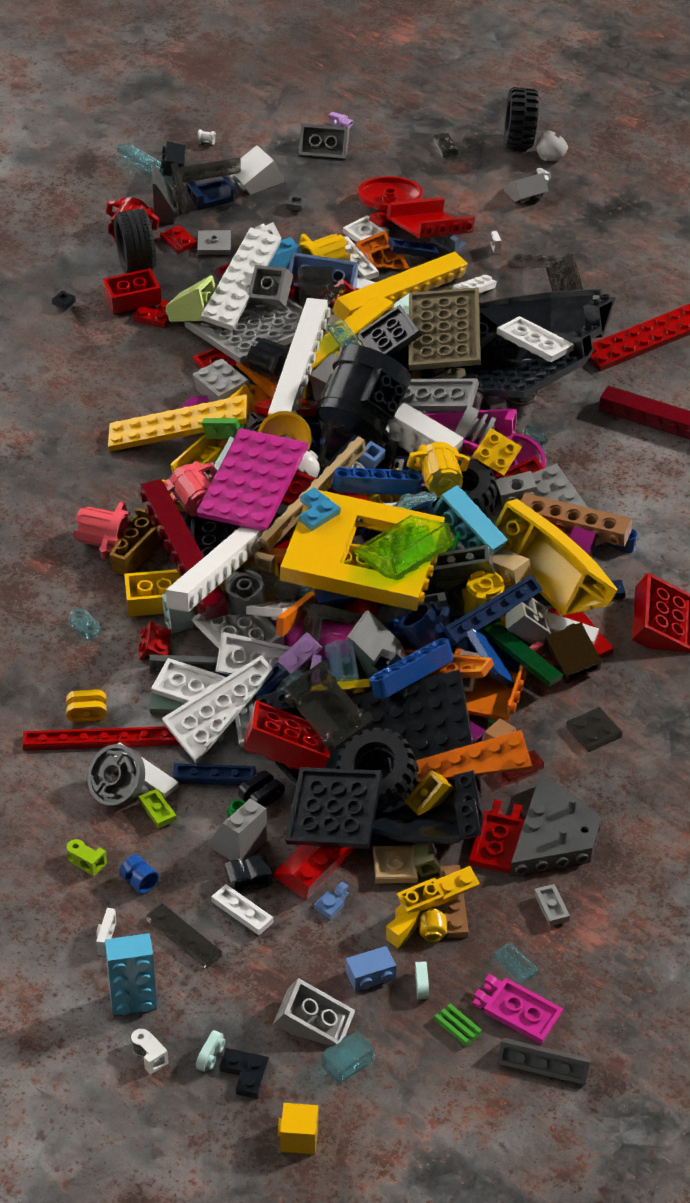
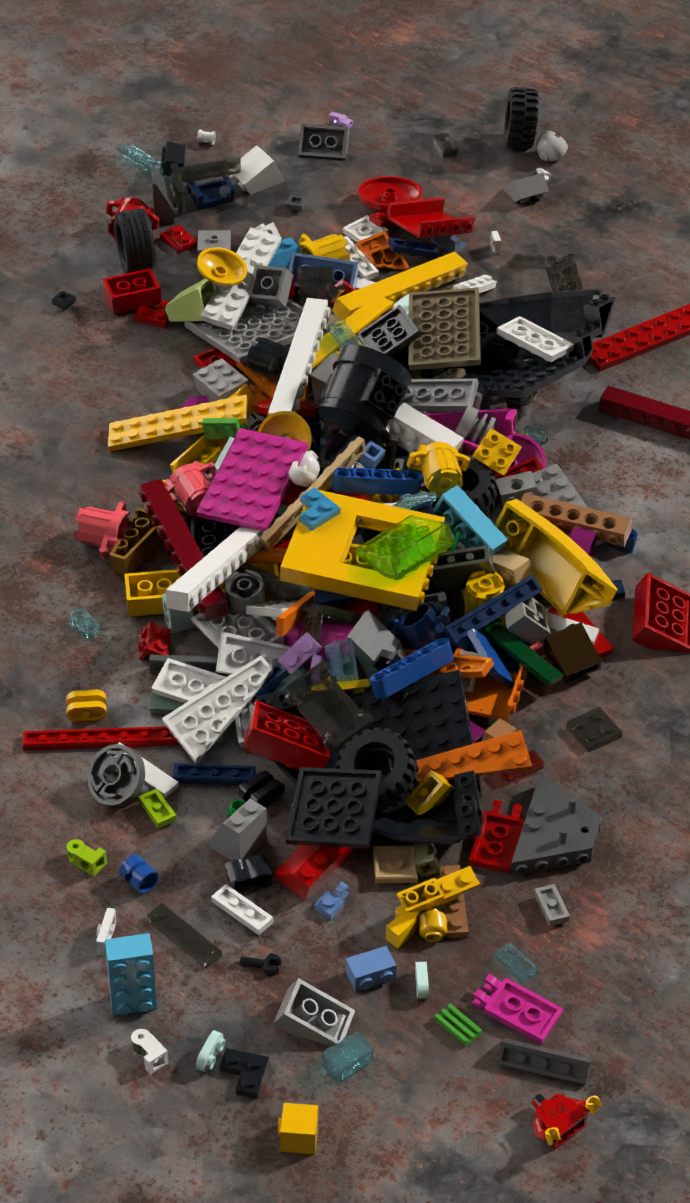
(221, 266): none -> yellow dish
(263, 963): none -> black bar
(265, 562): tan tile -> none
(300, 475): none -> white hair
(561, 1117): none -> red torso

